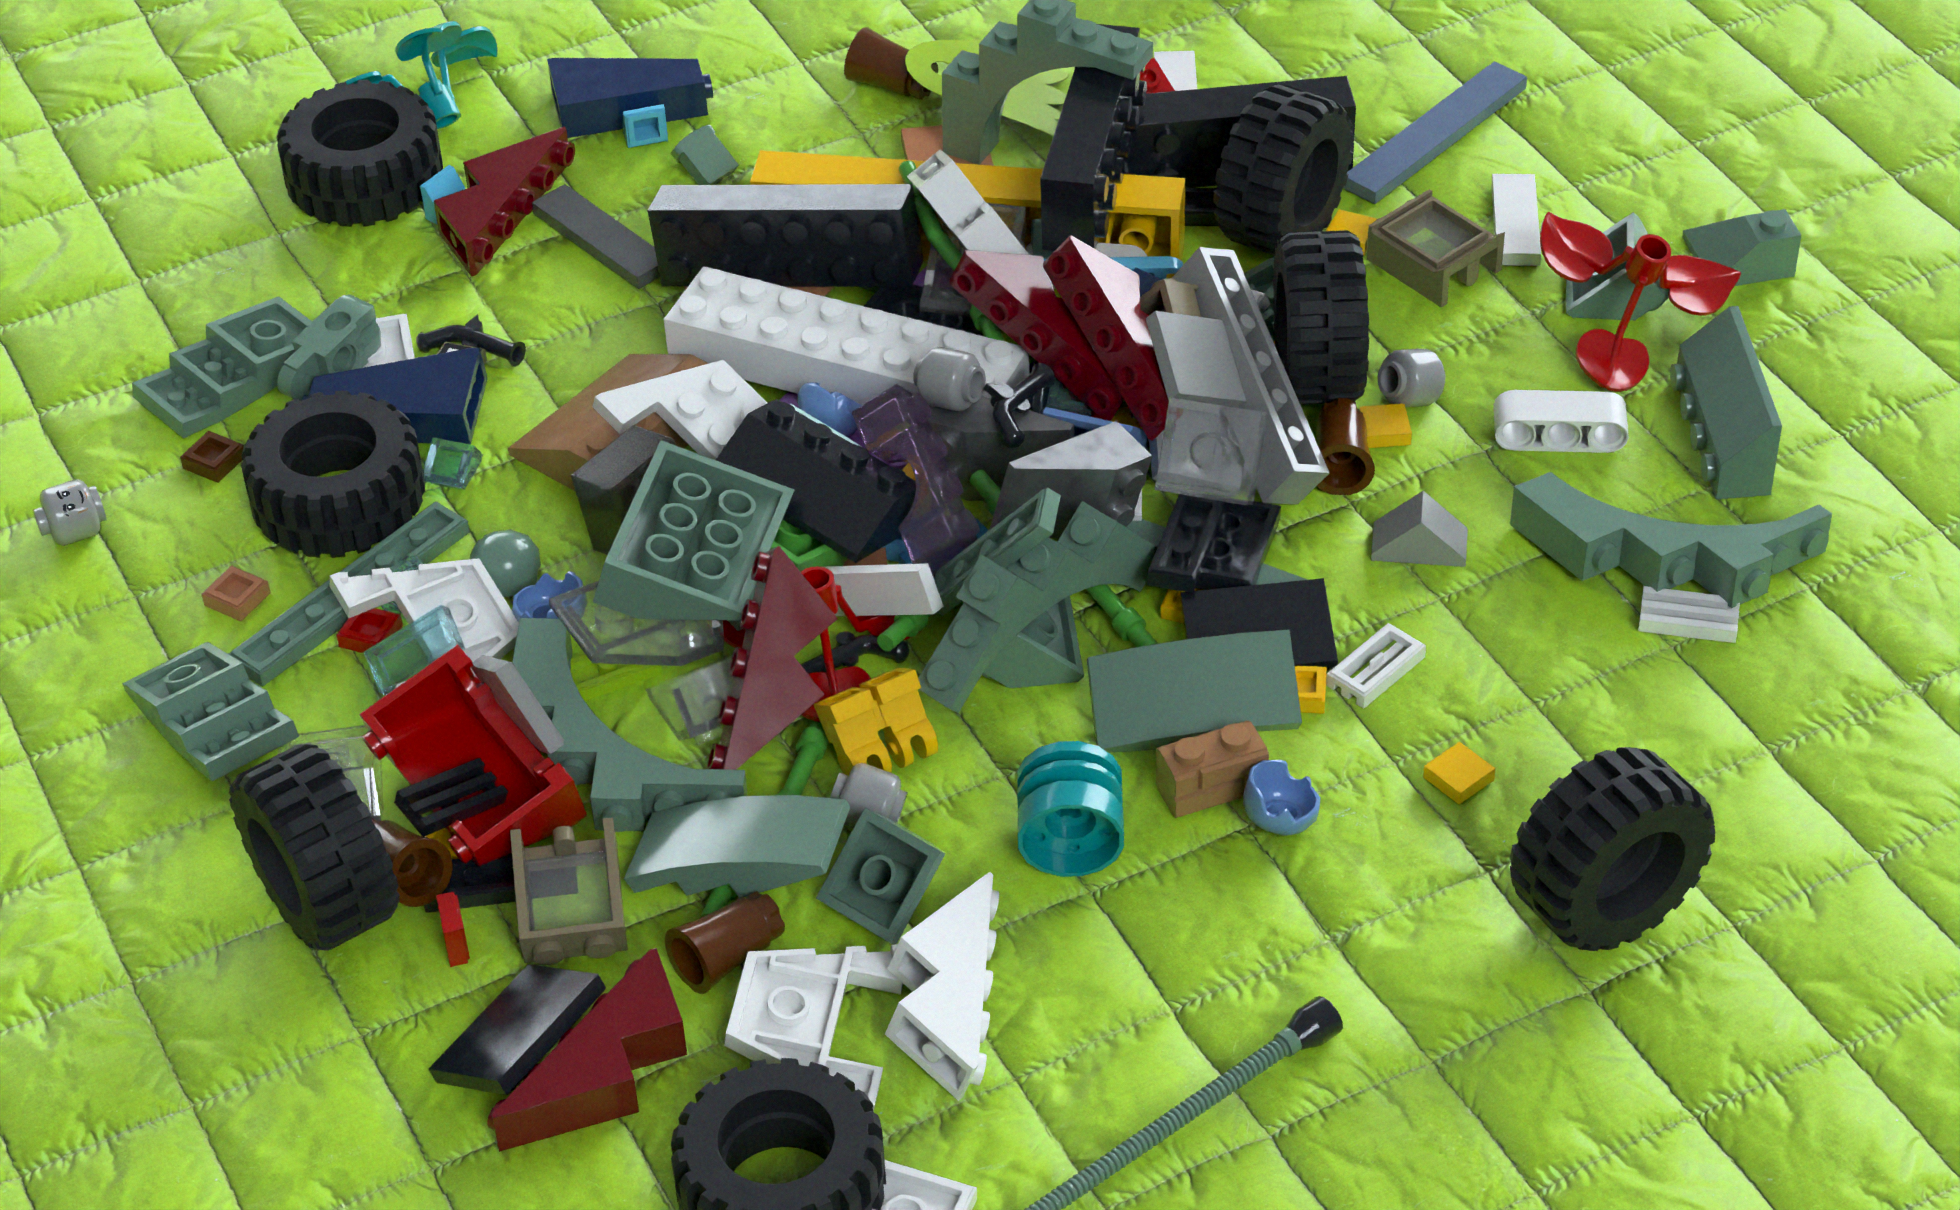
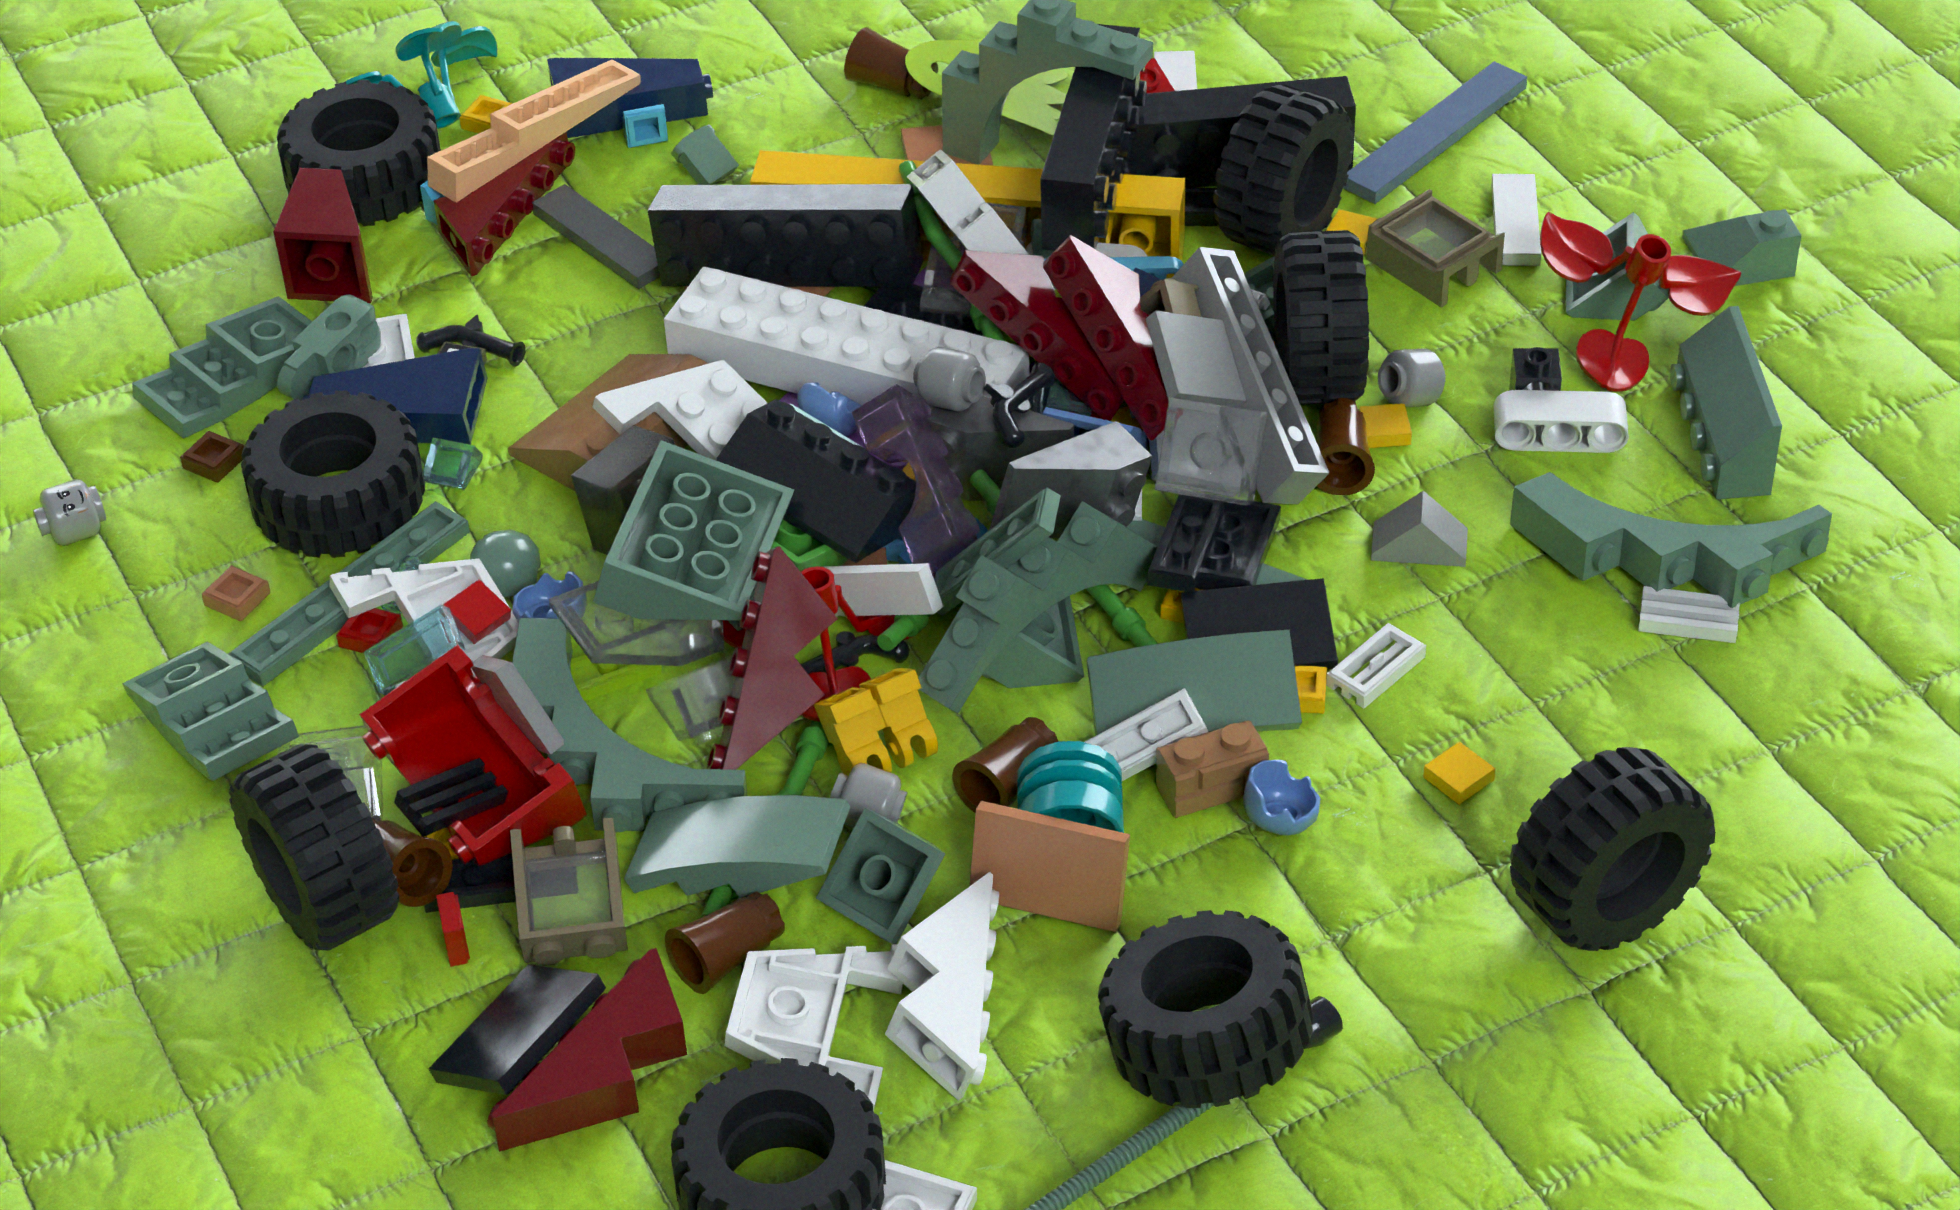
(321, 240): none -> dark red slope
(477, 115): none -> yellow tile
(478, 611): none -> red tile
(526, 128): none -> light nougat slope
(993, 770): none -> reddish brown plant
(1051, 865): none -> nougat tile
(1136, 738): none -> white tile
(1215, 1051): none -> black tyre
(1535, 369): none -> black brick

